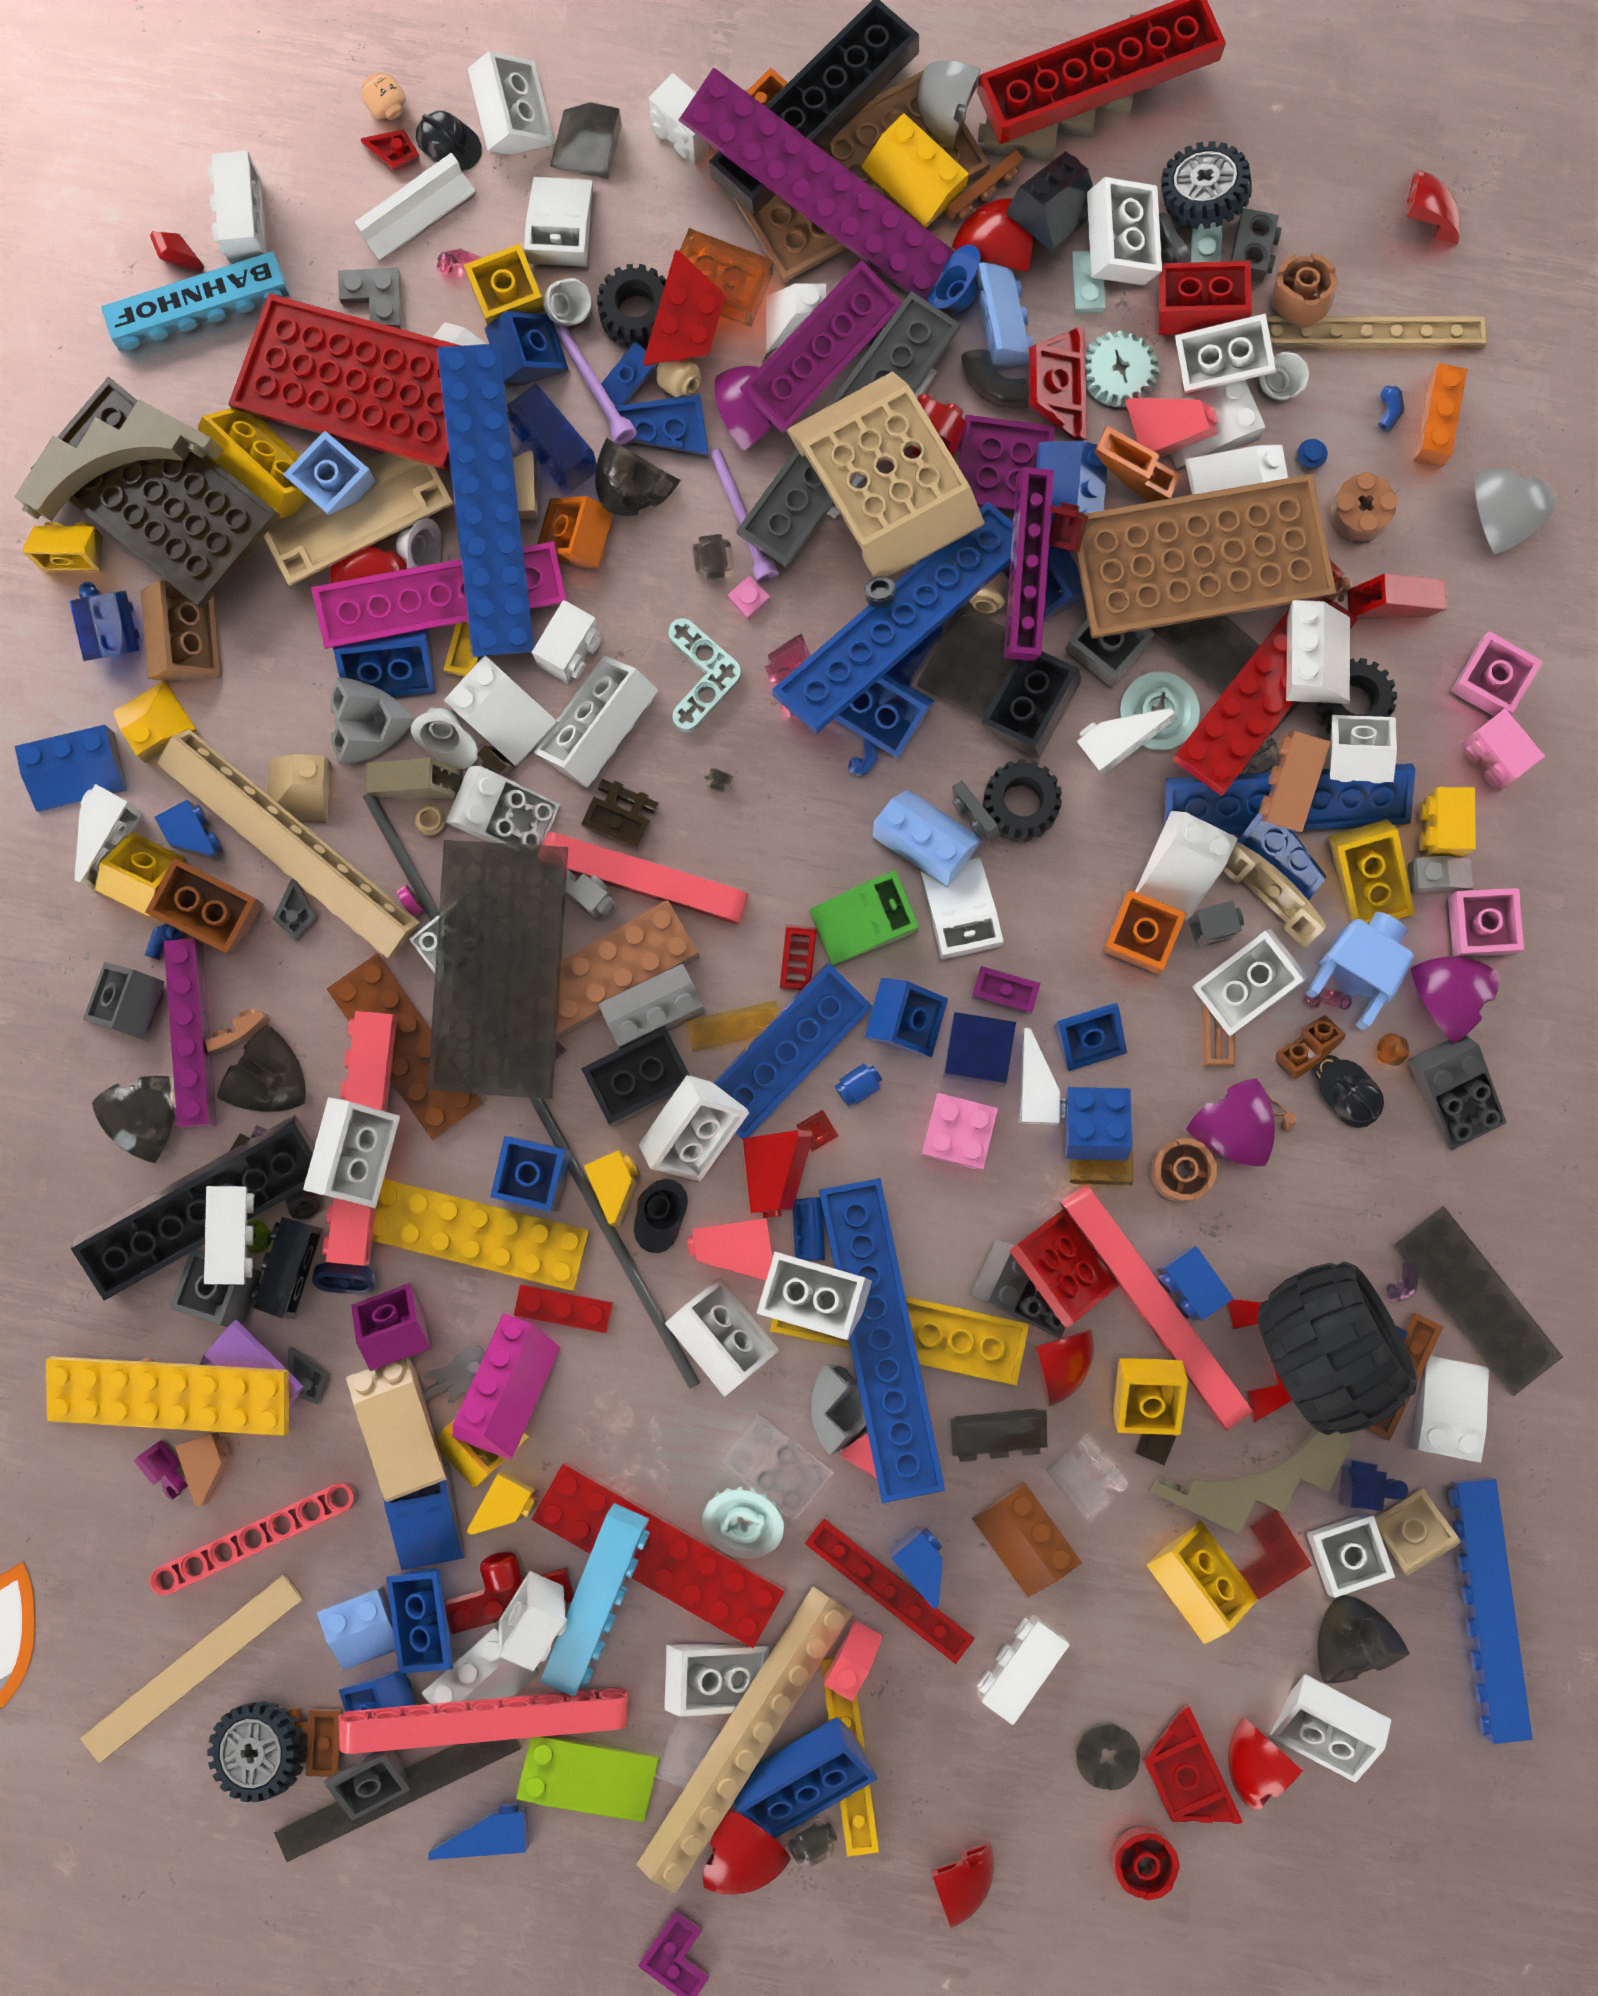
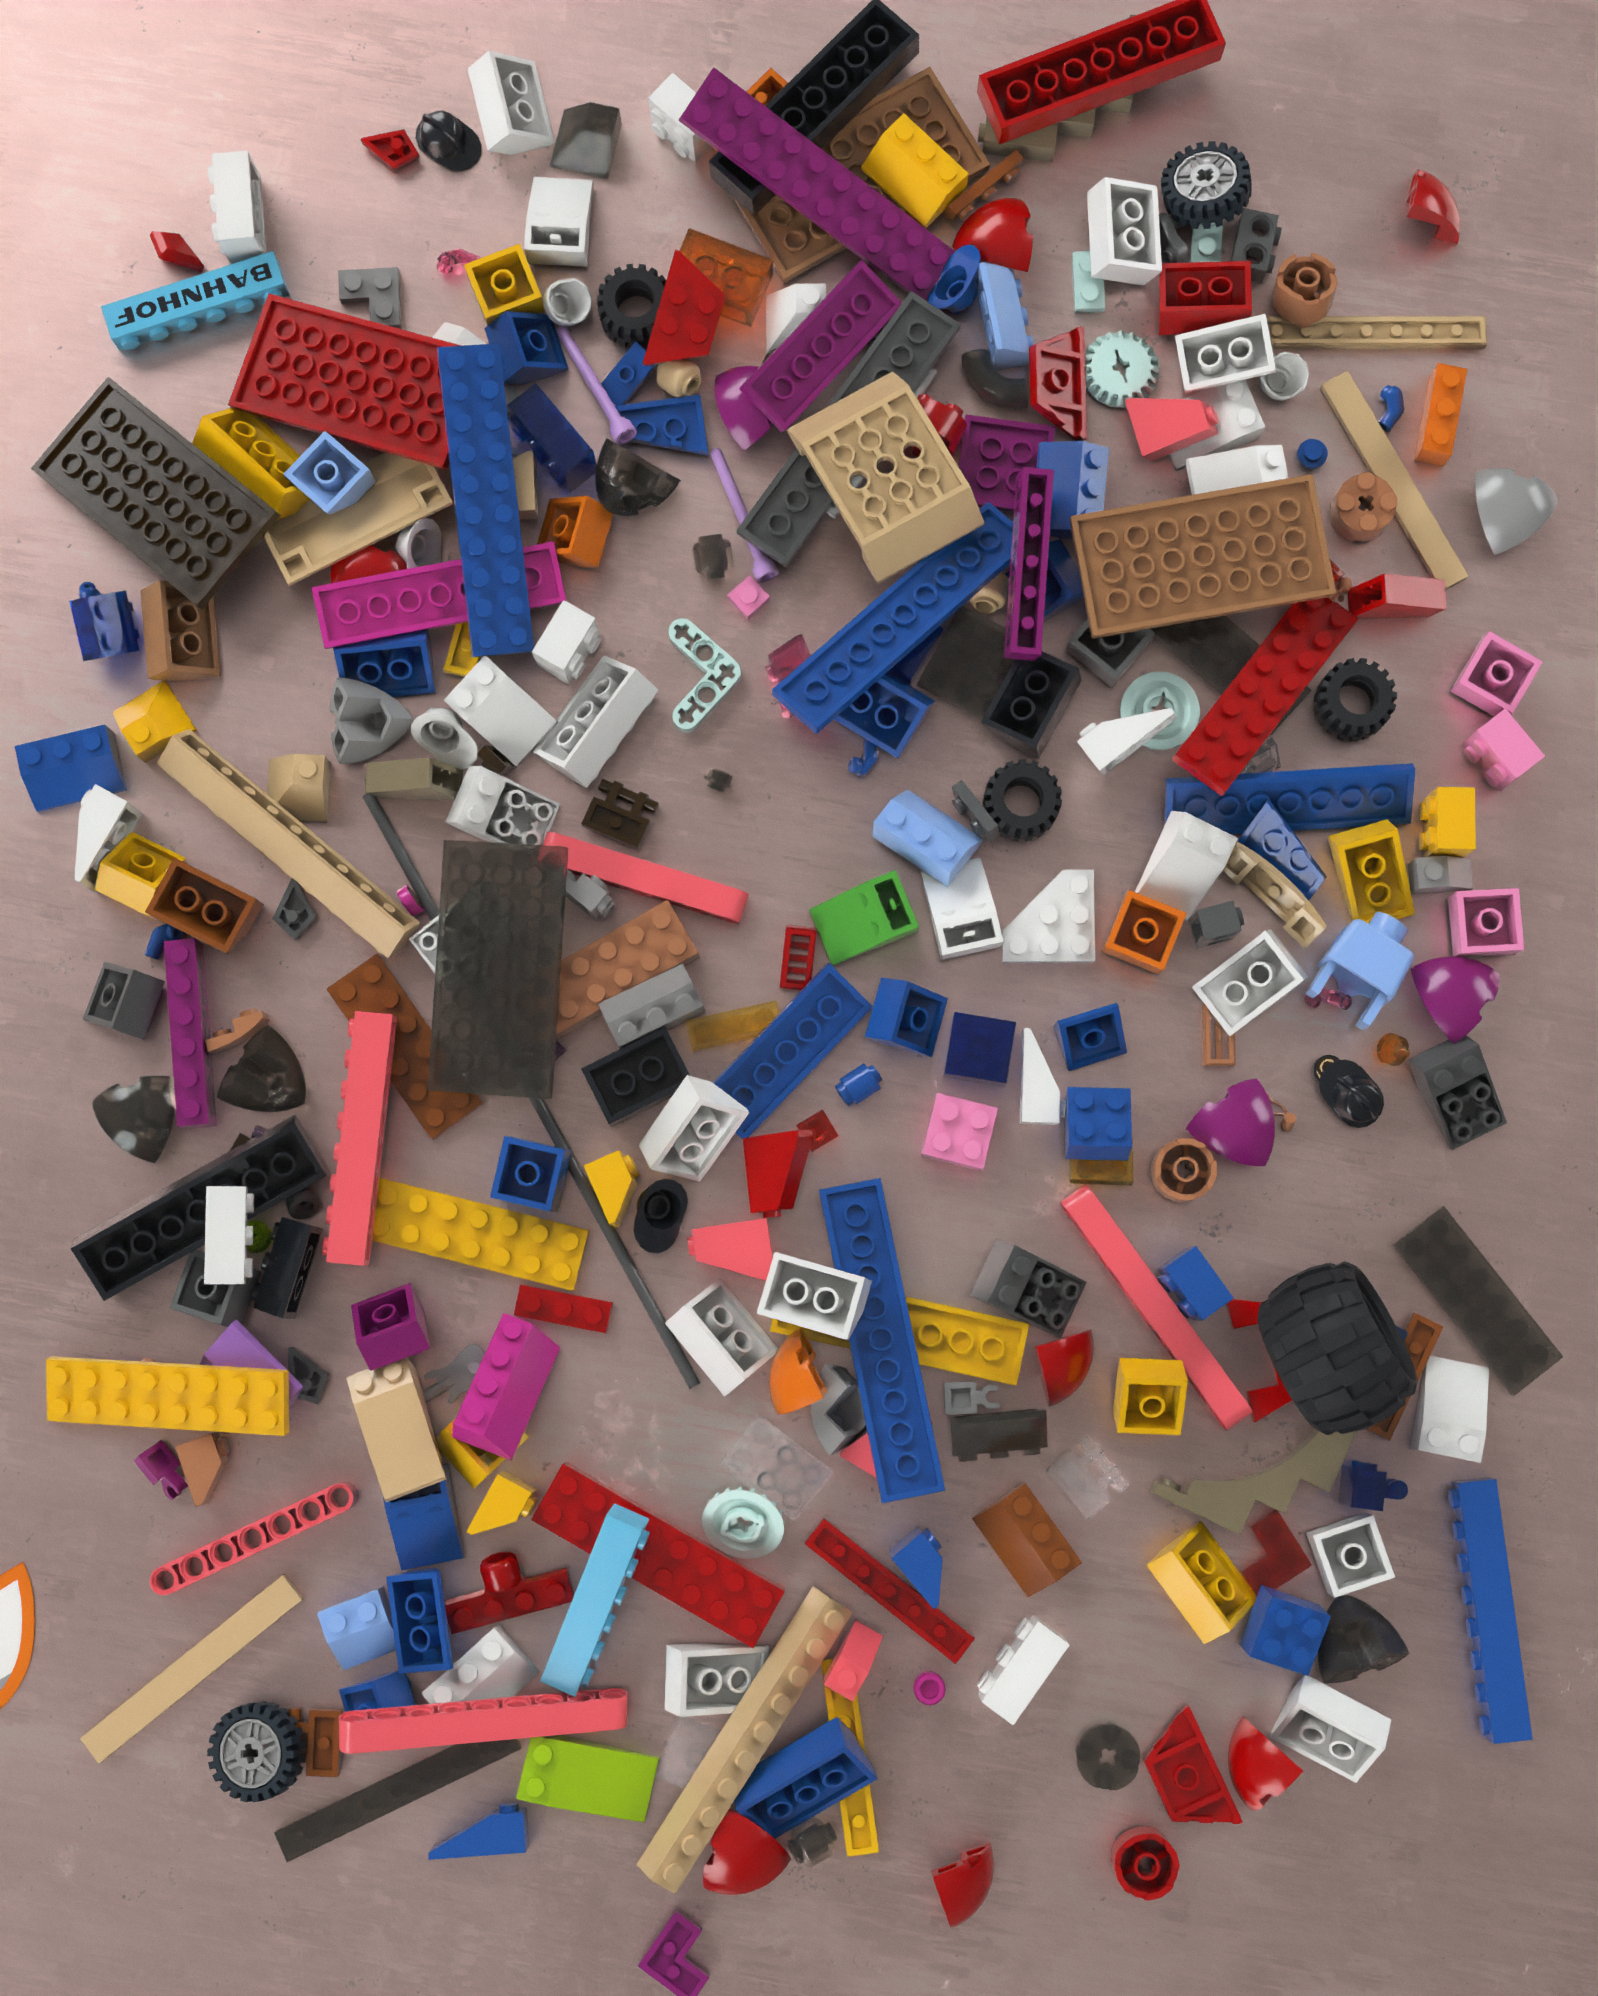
(64, 546): yellow slope -> none
(143, 436): arch -> none
(186, 830): blue slope -> none
(344, 1278): dark blue plate -> none
(351, 1152): white slope -> none
(368, 1783): dark grey slope -> none
(383, 96): light nougat head -> none
(415, 207): white panel -> none
(430, 820): tan plate -> none
(532, 1621): white brick -> none
(793, 1376): none -> orange brick
(808, 1229): blue plate -> none
(880, 591): black tile -> none
(929, 1688): none -> dark pink tile
(944, 97): light grey brick -> none
(963, 1397): none -> light grey plate
(1006, 990): magenta plate -> none
(1053, 201): black slope -> none
(1055, 924): none -> white plate
(1064, 1268): red plate -> none
(1067, 527): dark red bracket -> none
(1136, 466): orange slope -> none
(1155, 1447): dark brown plate -> none
(1284, 1630): none -> blue brick
(1294, 781): nougat brick -> none
(1313, 1046): dark orange slope -> none
(1317, 653): white slope -> none
(1363, 748): white brick -> none
(1384, 462): none -> tan tile
(1406, 1286): clear purple arm -> none
(1415, 1532): tan tile -> none

